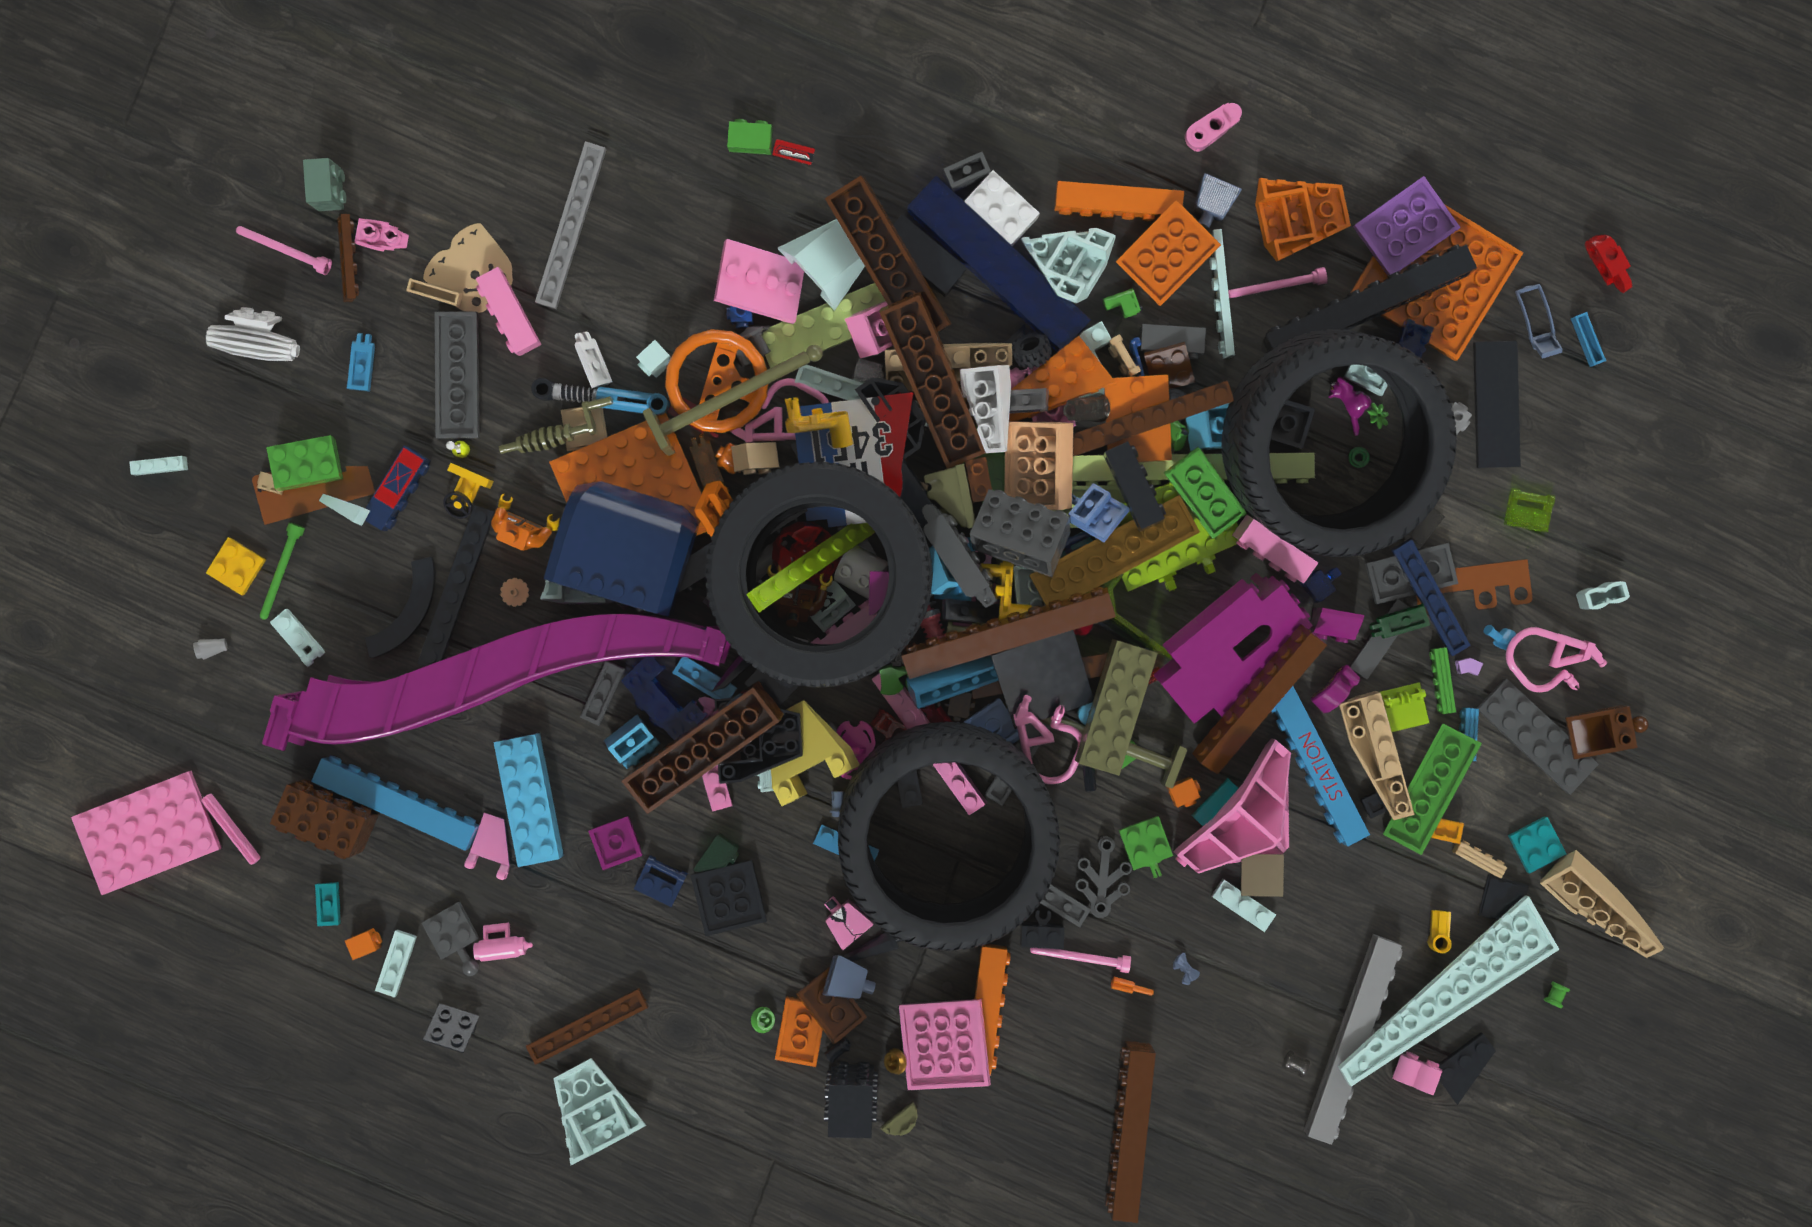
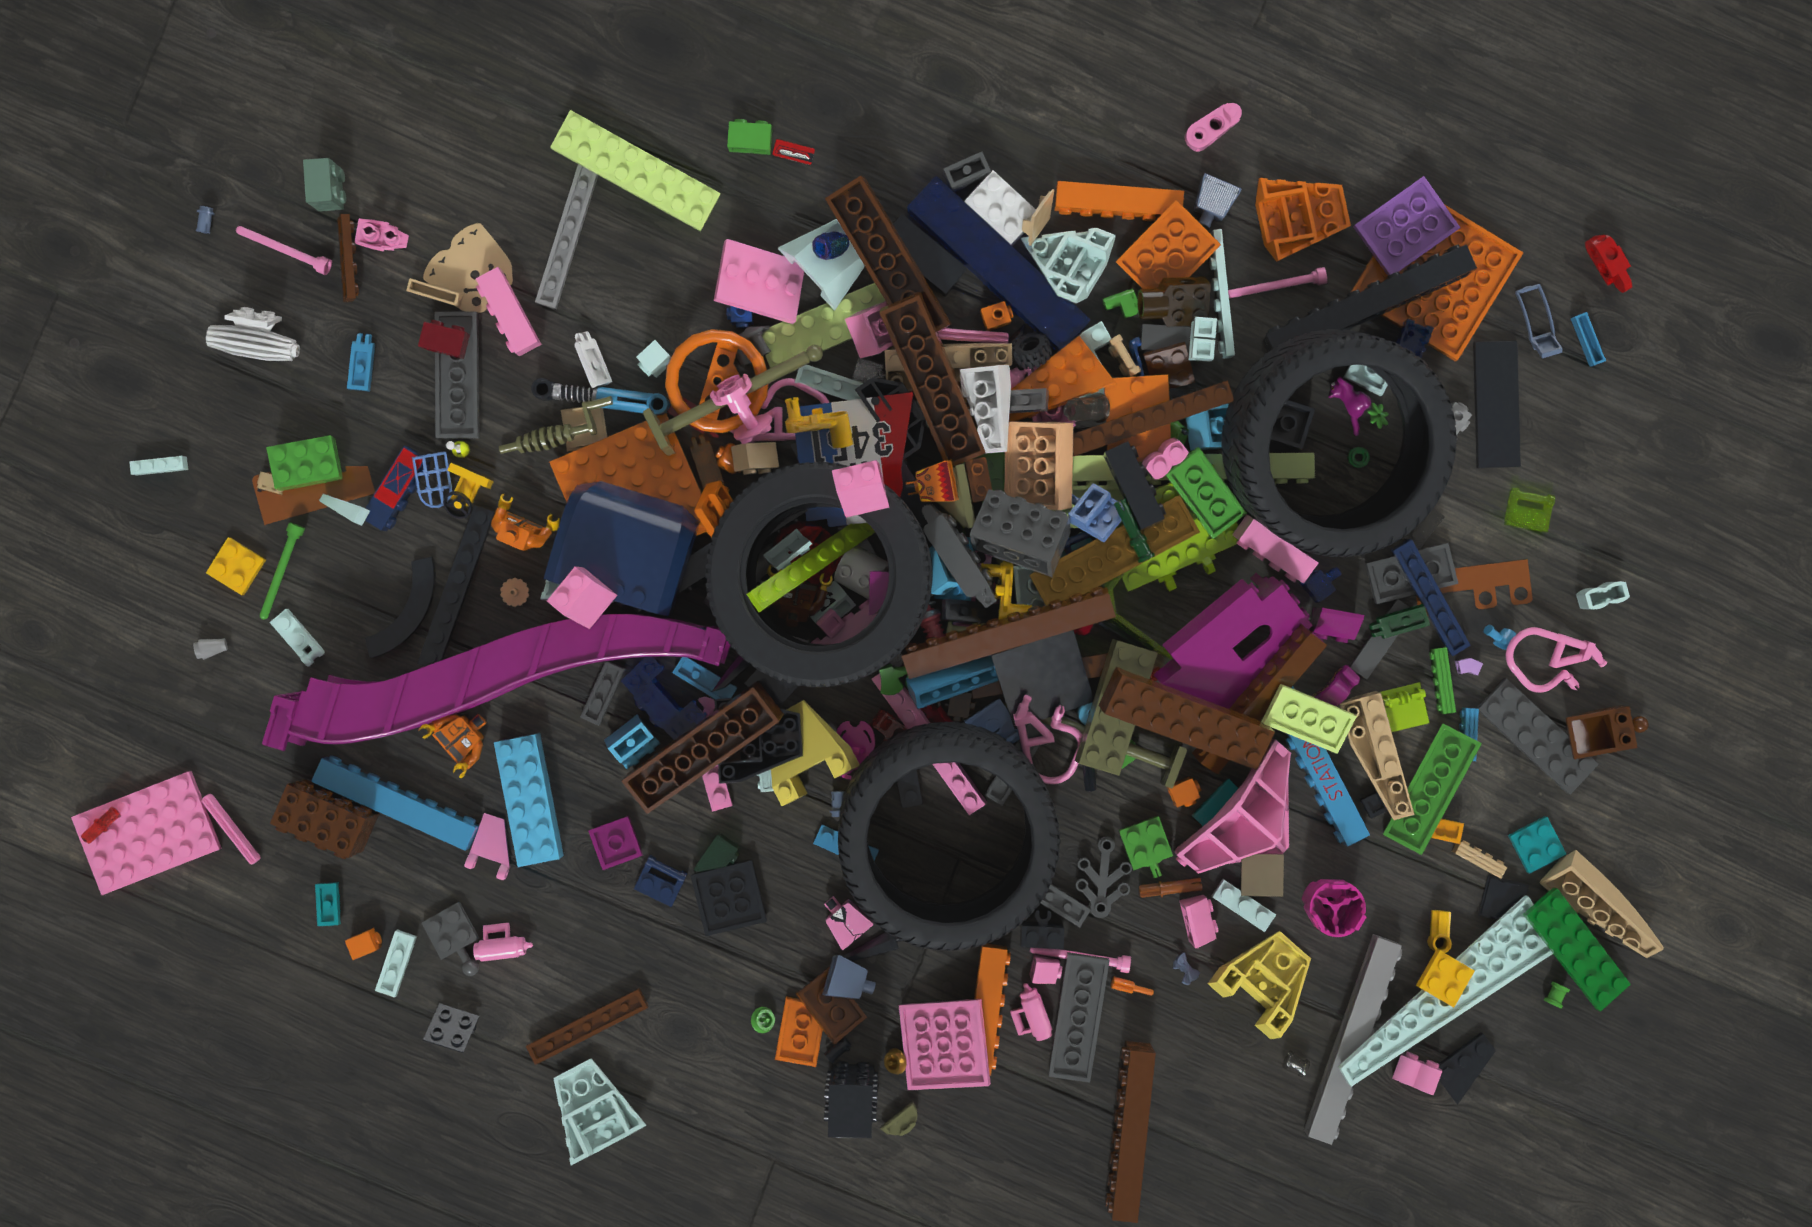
(100, 825): none -> clear red axle
(204, 219): none -> sand blue pin
(436, 470): none -> medium blue window
(444, 340): none -> dark red brick
(459, 738): none -> orange torso
(582, 597): none -> bright pink slope
(635, 170): none -> yellowish green plate
(733, 393): none -> bright pink piece
(794, 542): none -> light aqua piece
(830, 245): none -> clear blue rock
(830, 623): none -> bright pink plate
(860, 488): none -> bright pink slope
(935, 483): none -> torso
(973, 336): none -> bright pink axle
(996, 316): none -> orange brick
(1035, 1013): none -> bright pink piece
(1039, 217): none -> tan piece
(1045, 970): none -> bright pink slope
(1078, 1017): none -> dark grey plate
(1137, 540): none -> dark green pin
(1169, 454): none -> bright pink brick
(1170, 887): none -> dark orange axle
(1176, 301): none -> dark brown brick
(1186, 718): none -> reddish brown brick
(1198, 920): none -> bright pink slope
(1202, 339): none -> light aqua hips
(1272, 975): none -> light yellow wedge
(1308, 718): none -> yellowish green plate
(1344, 913): none -> dark pink piece
(1445, 978): none -> yellow plate
(1576, 949): none -> green plate

